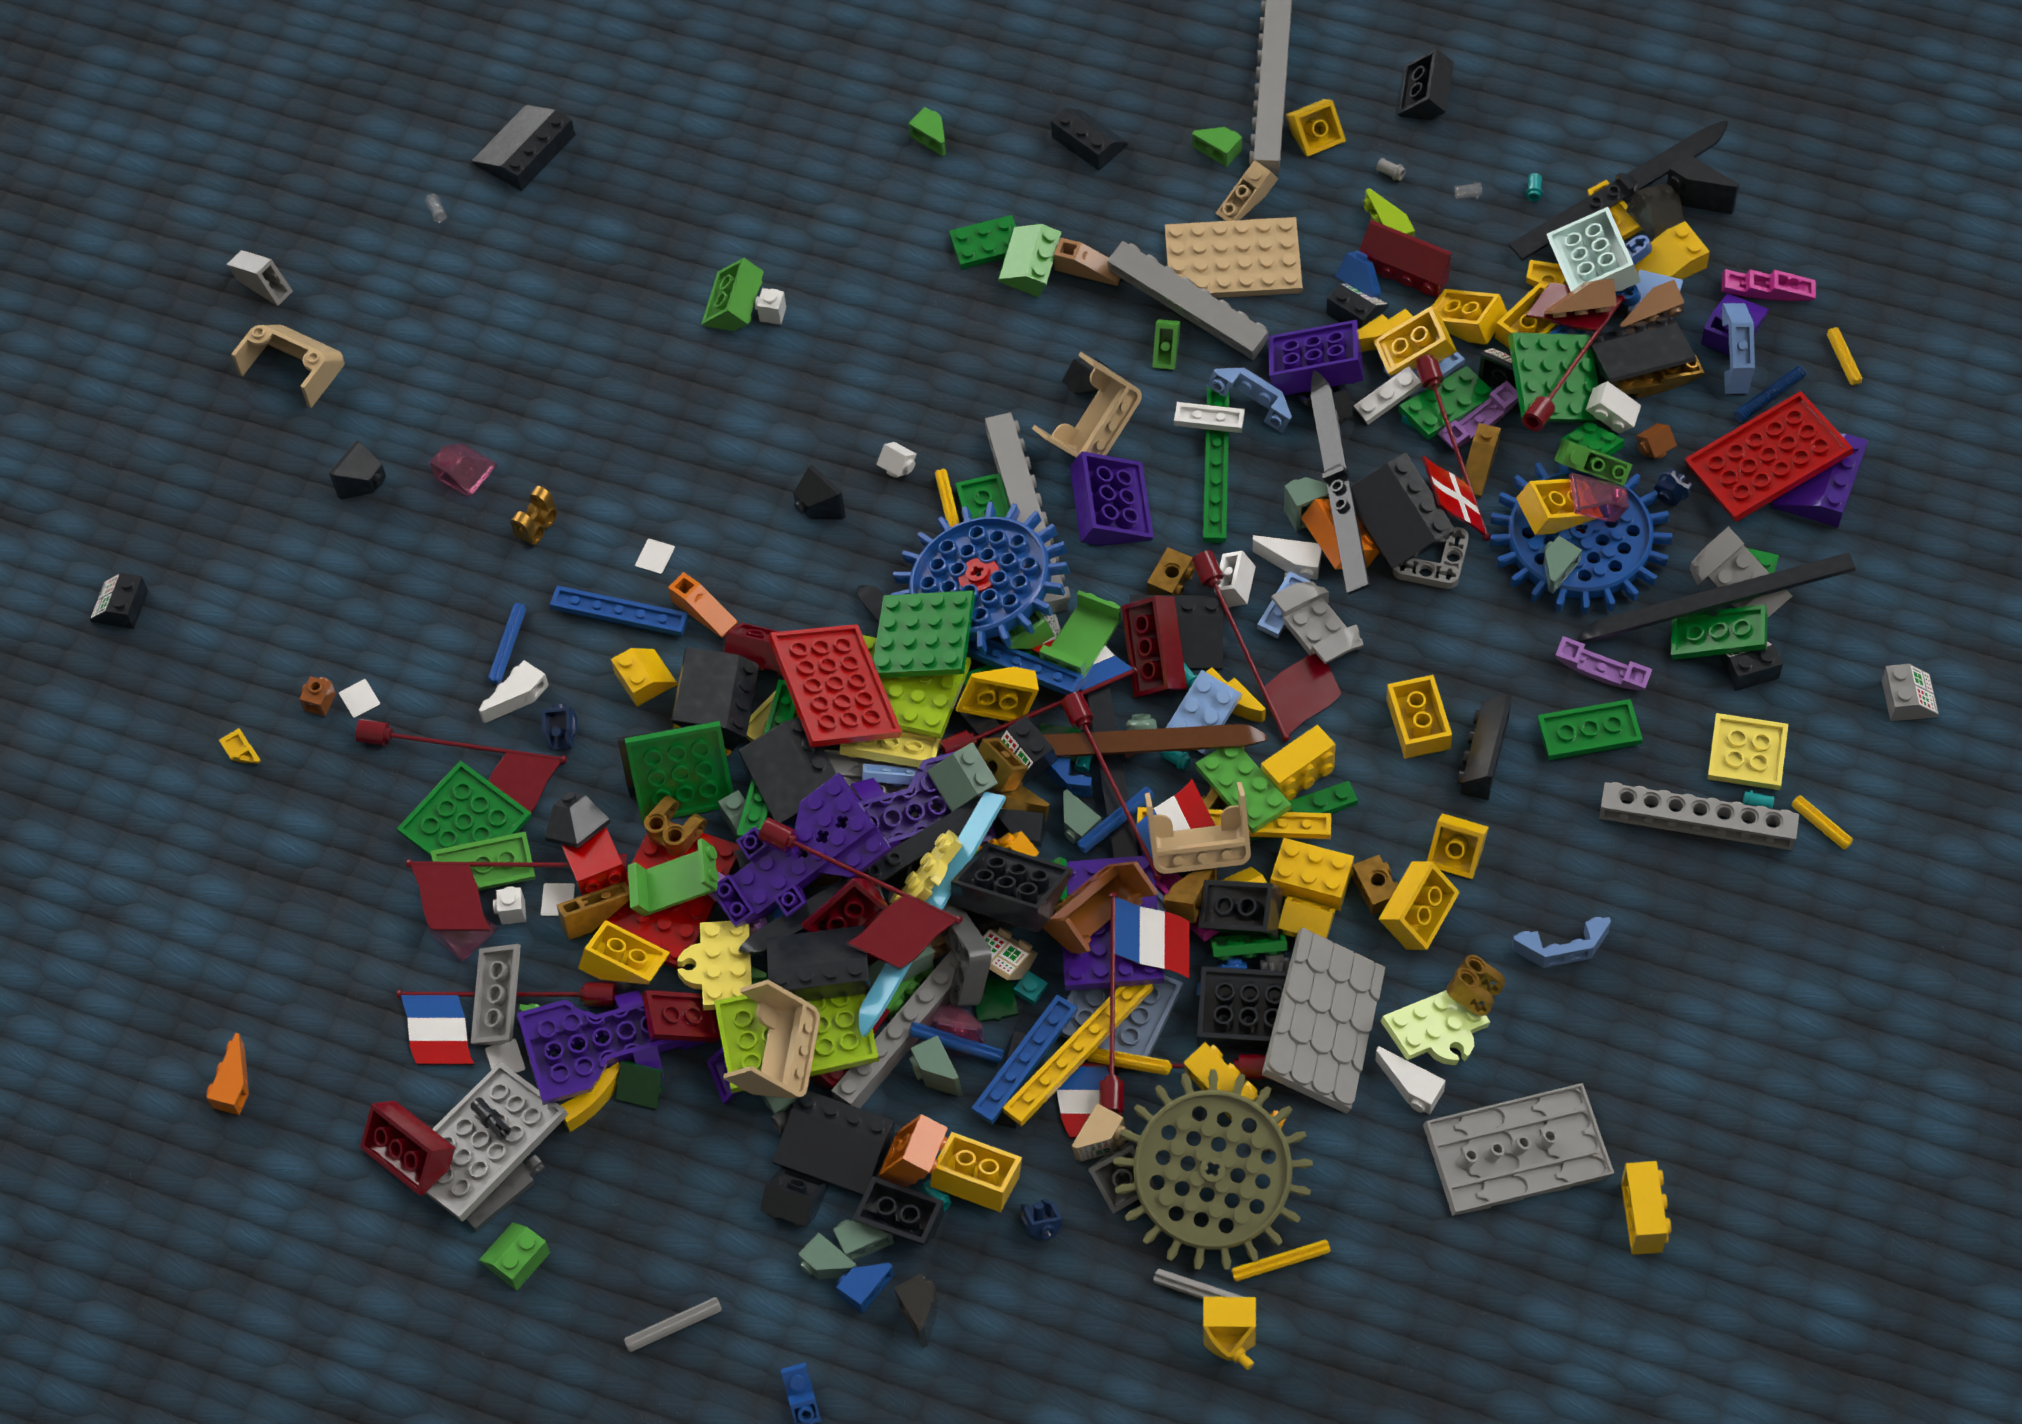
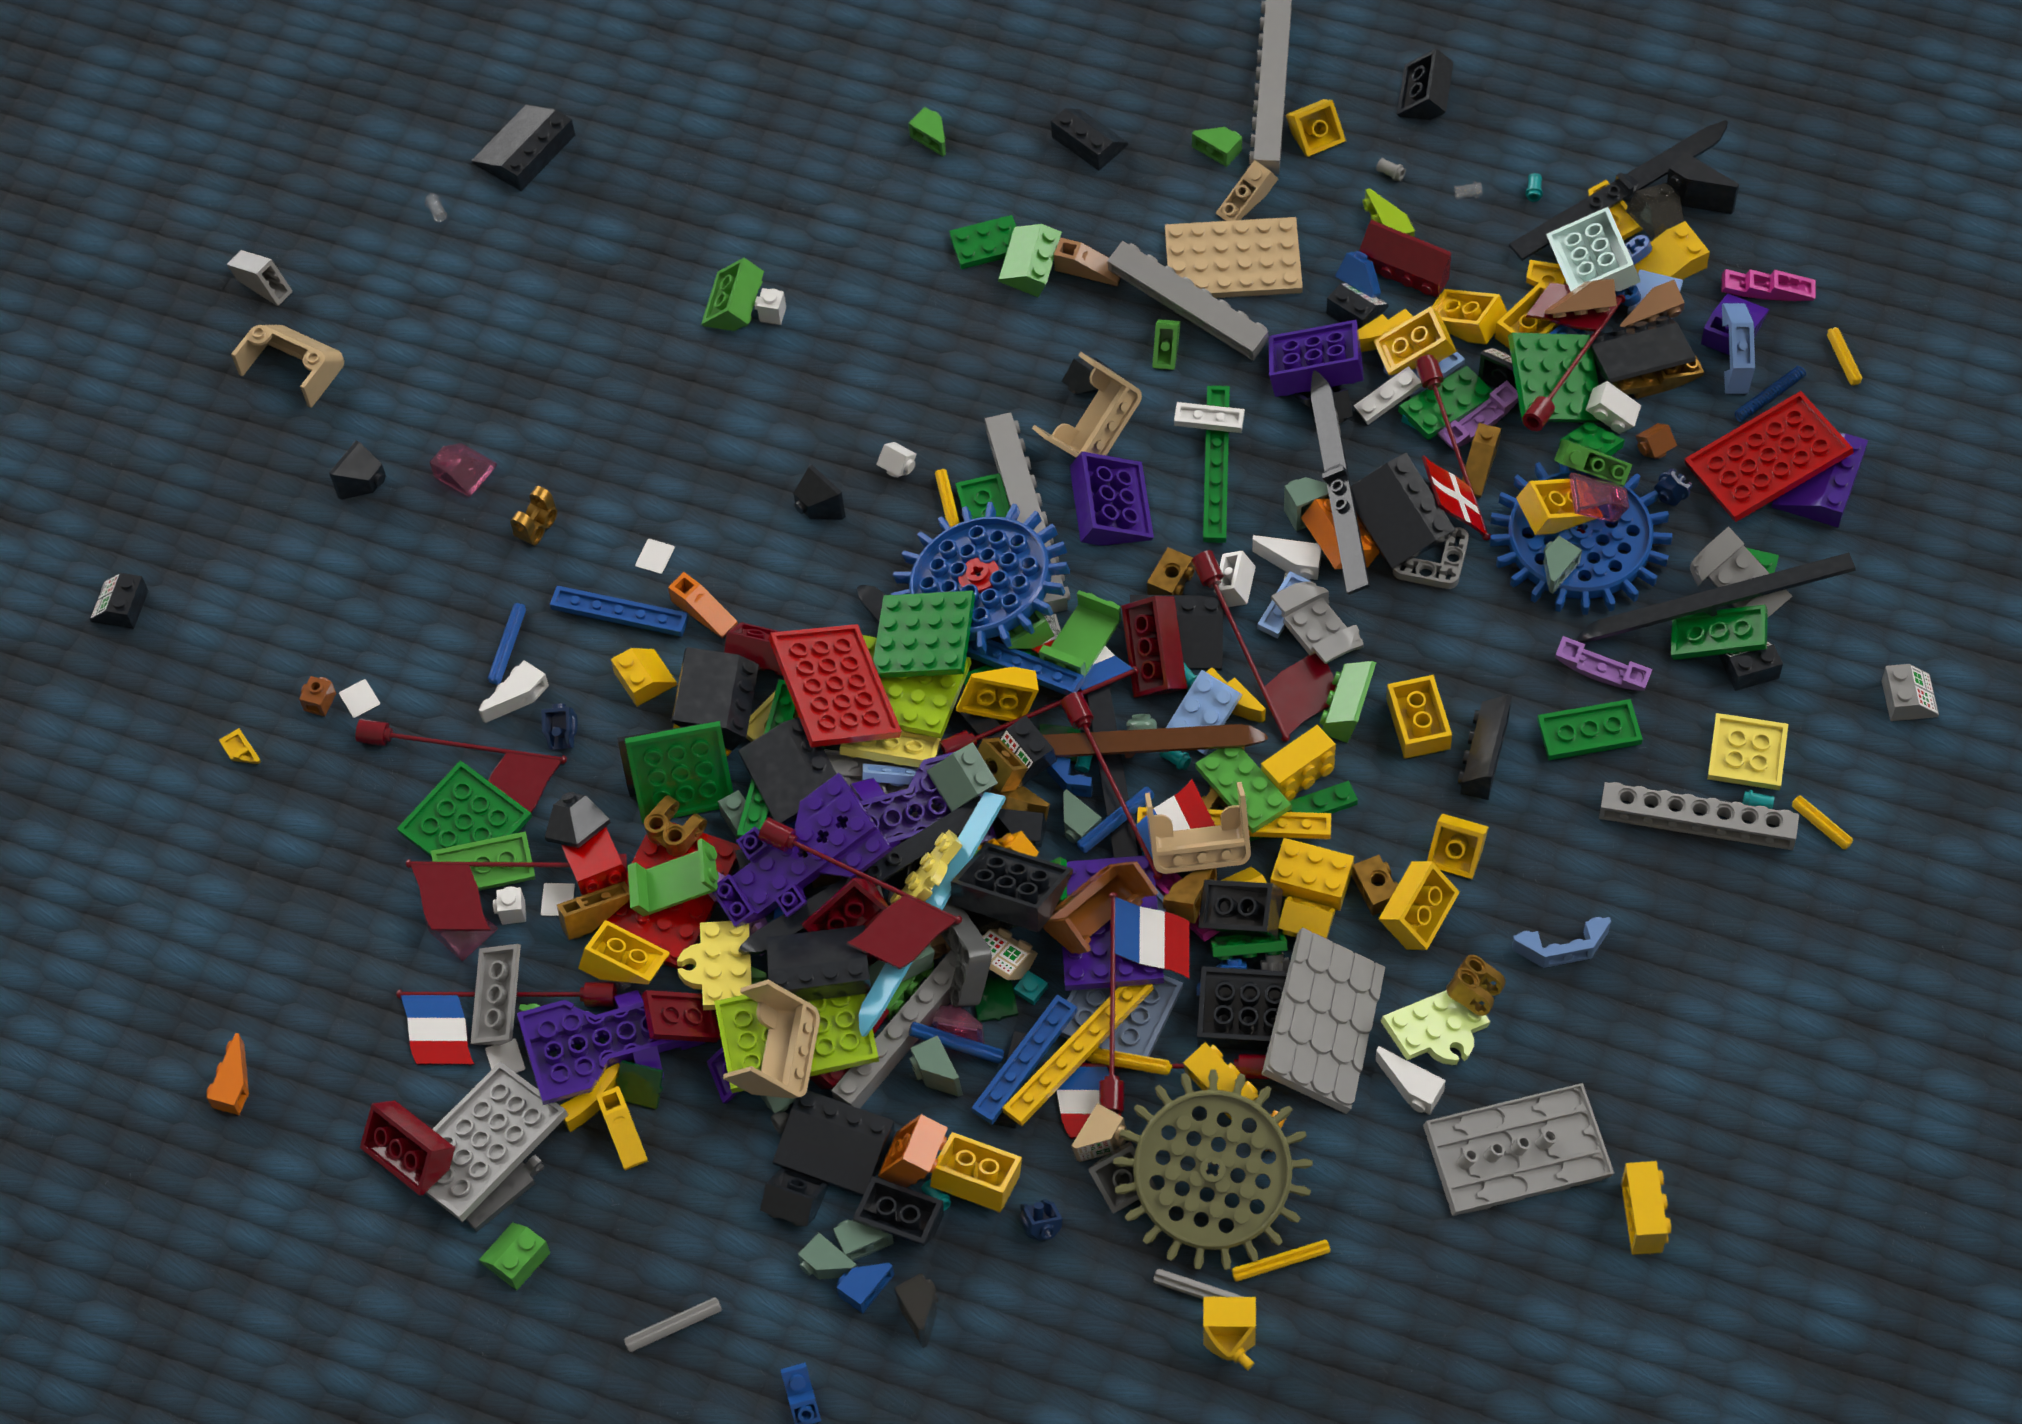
(490, 1118): black pin -> none
(621, 1128): none -> yellow slope
(1257, 389): medium blue slope -> none
(1347, 699): none -> slope

